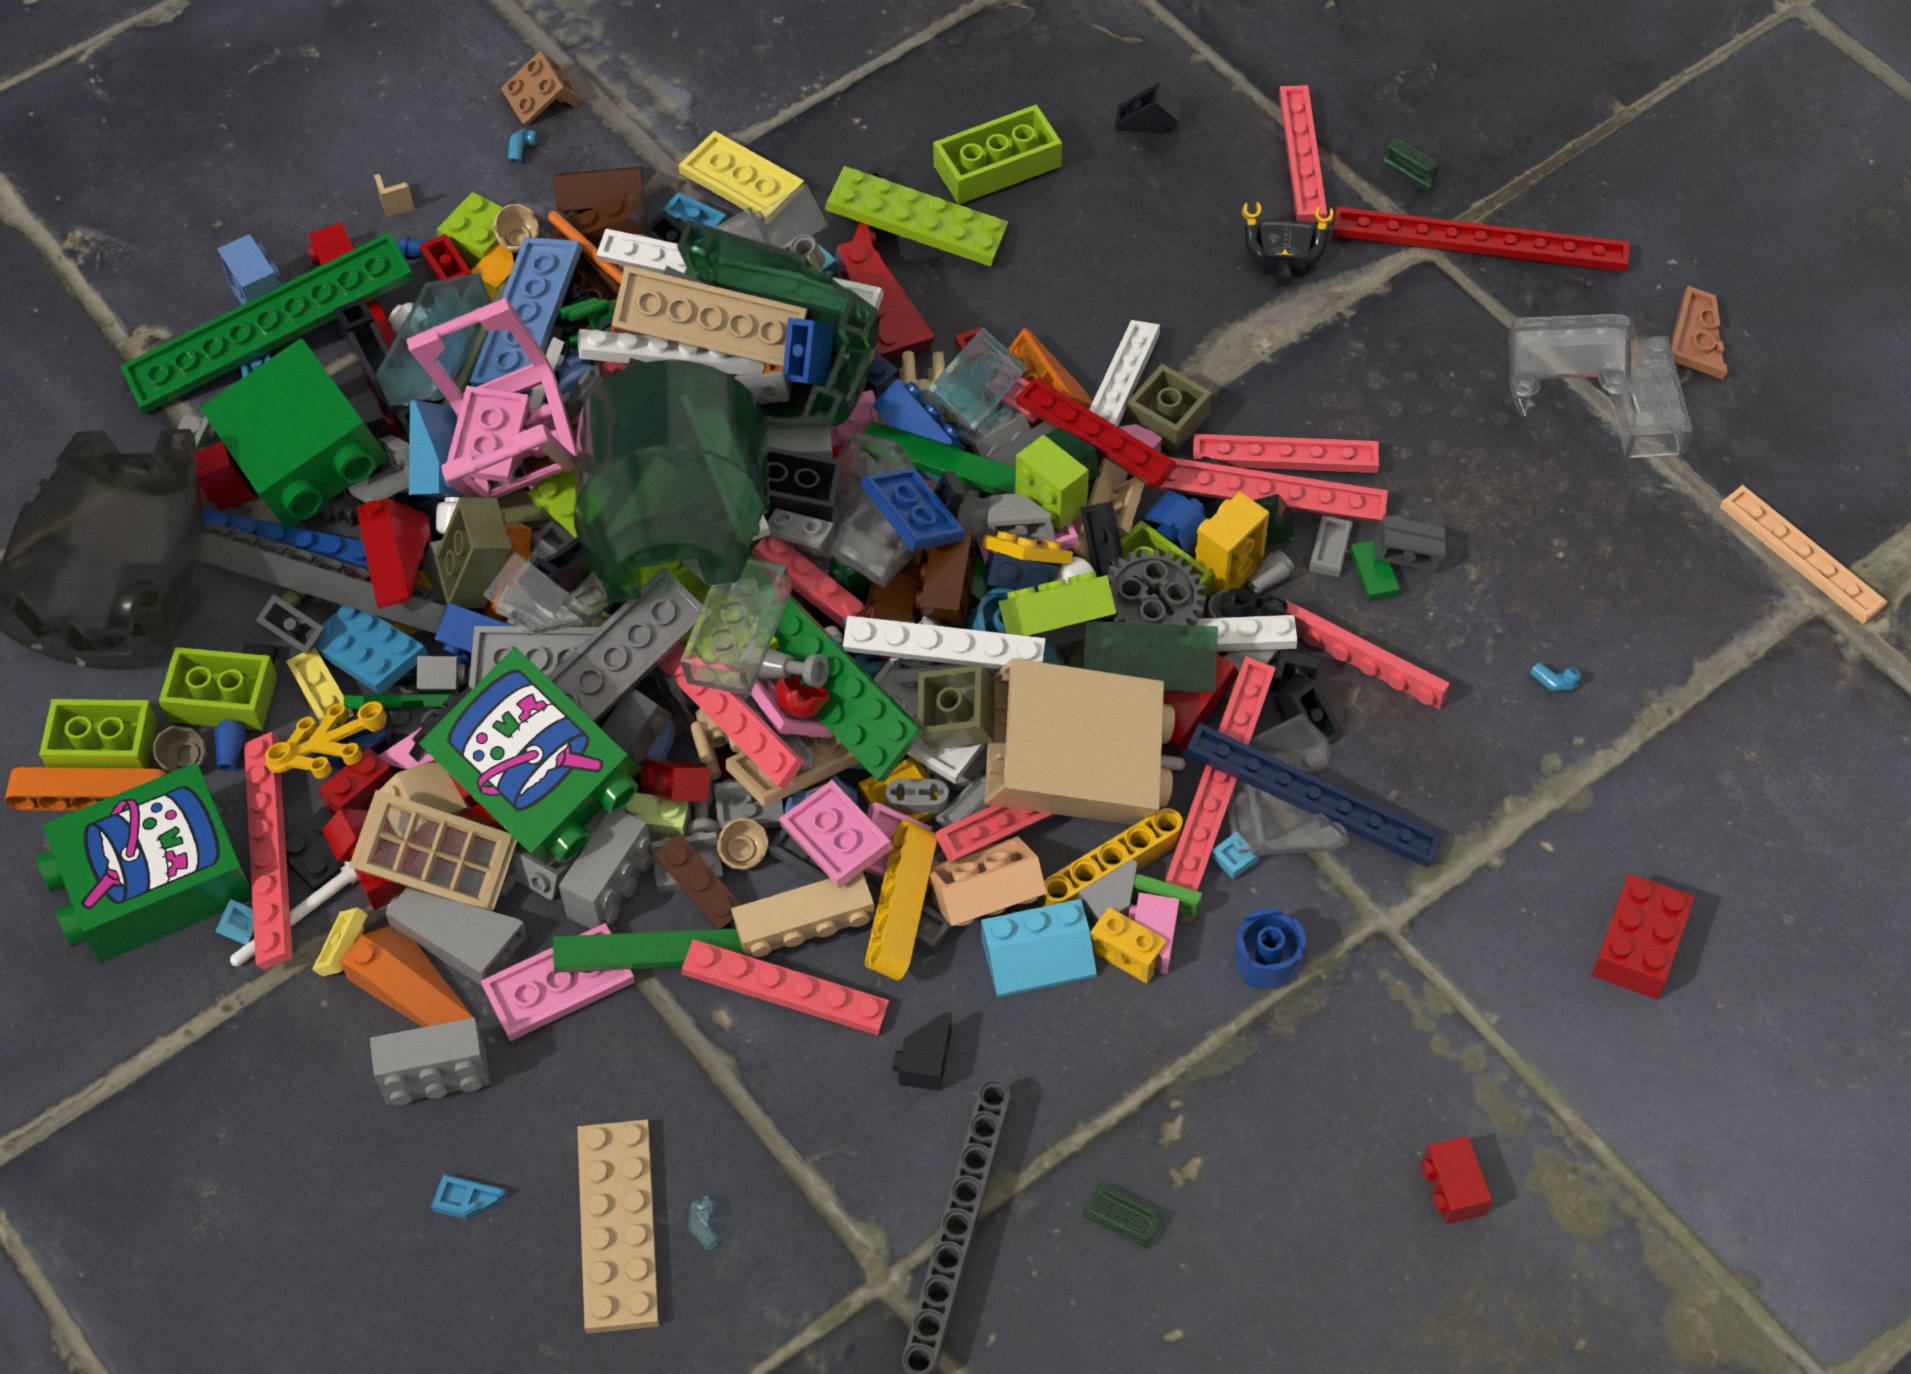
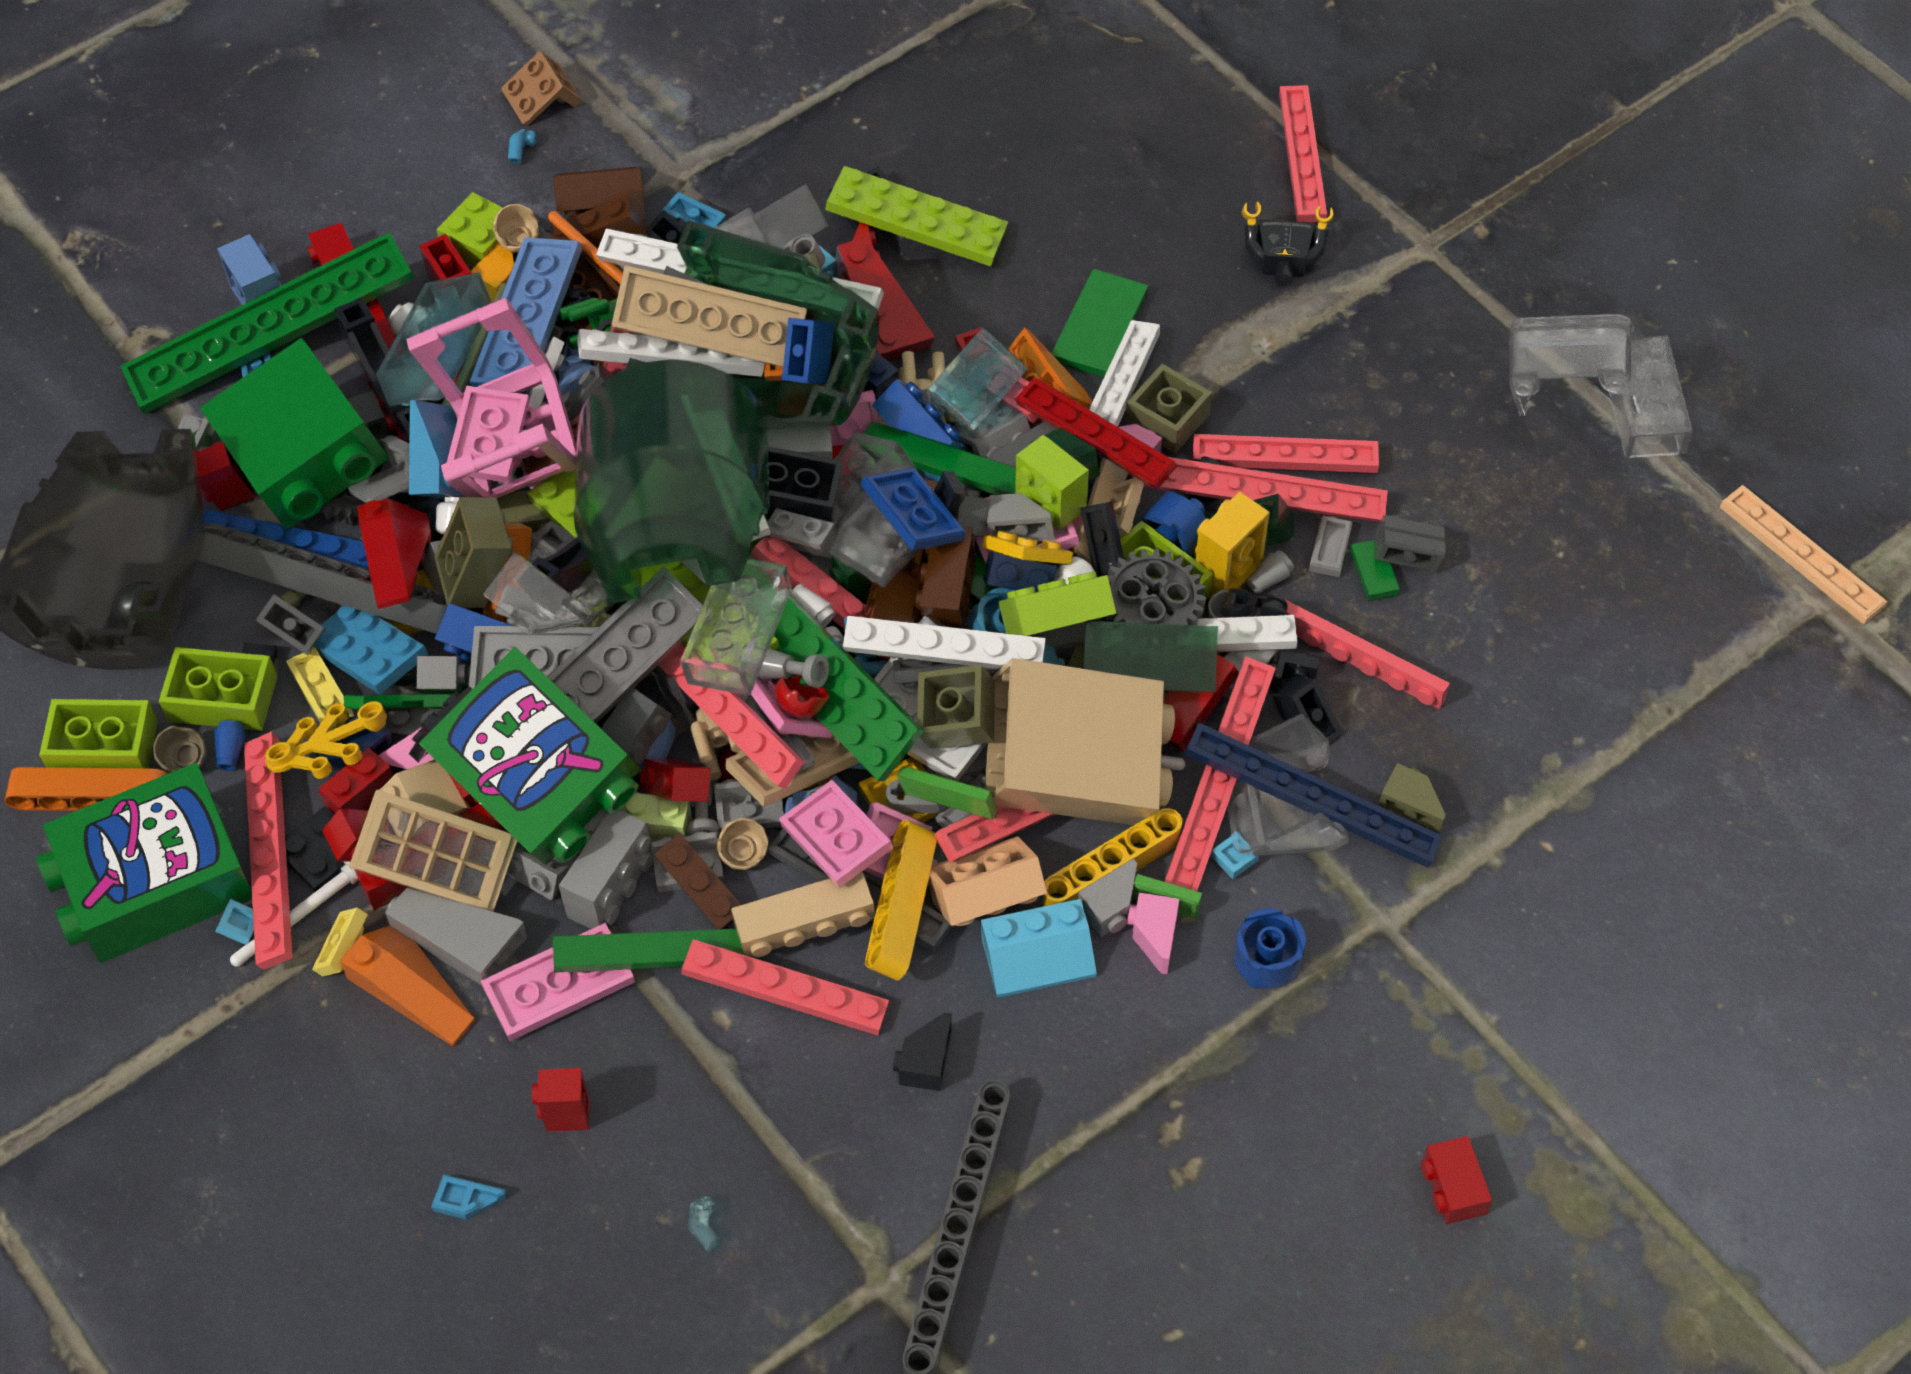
(394, 198): tan panel -> none
(410, 247): blue pin -> none
(430, 1061): light grey brick -> none
(562, 1099): none -> red brick
(617, 1227): tan plate -> none
(738, 173): light yellow plate -> none
(767, 387): light grey bracket -> none
(814, 604): none -> white cone
(947, 792): none -> bright green tile
(997, 154): lime brick -> none
(1099, 322): none -> green tile
(1123, 1215): clear green tile -> none
(1126, 944): yellow bracket -> none
(1150, 111): black slope -> none
(1411, 161): clear green tile -> none
(1413, 797): none -> olive slope
(1481, 239): red plate -> none
(1556, 681): dark azure arm -> none
(1643, 936): red brick -> none
(1696, 334): nougat wing -> none

